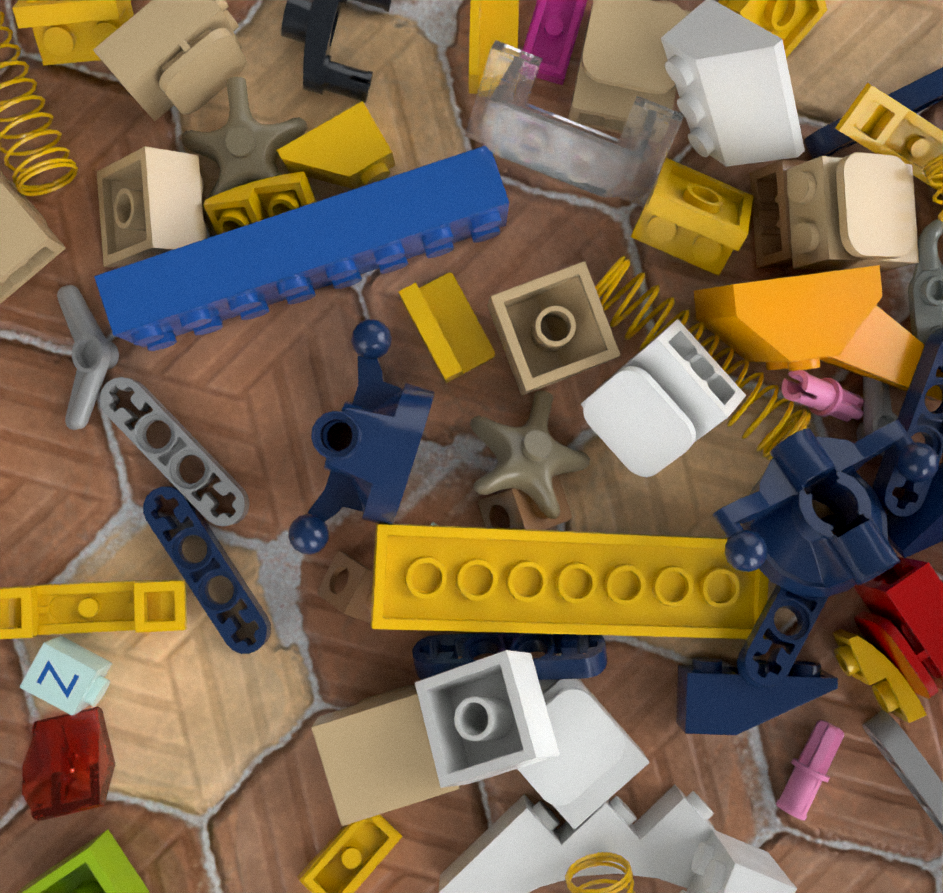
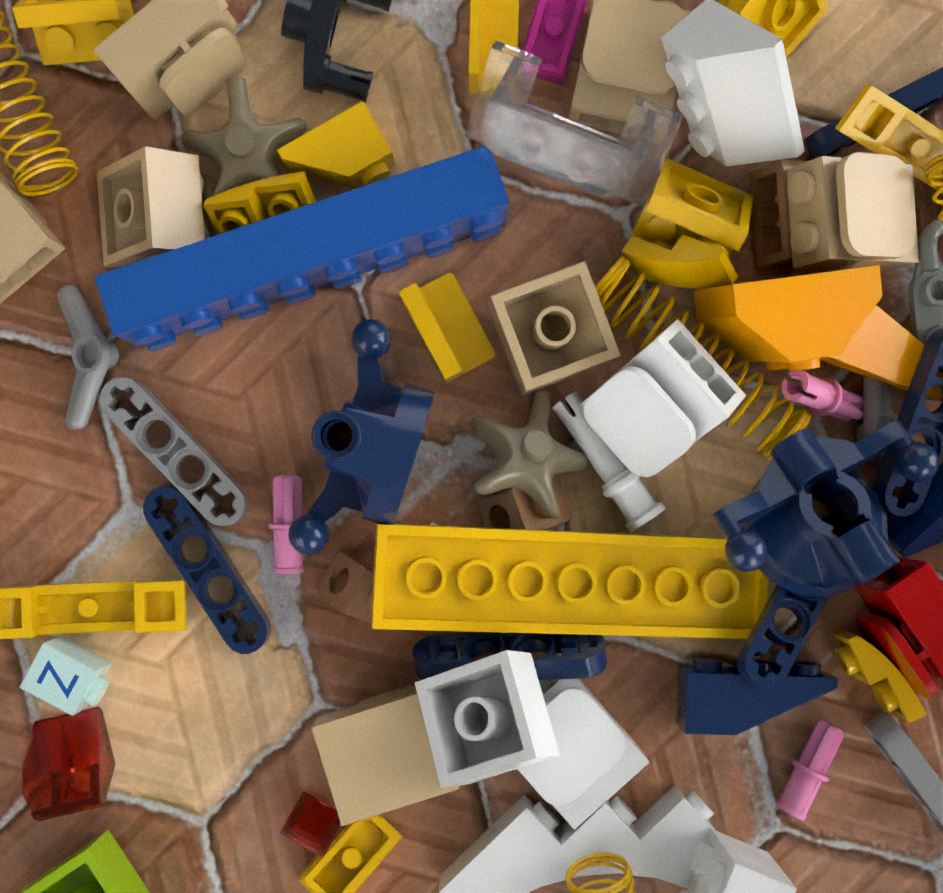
(286, 508): none -> bright pink axle
(312, 824): none -> clear red slope
(620, 483): none -> white pin
(685, 265): none -> yellow slope

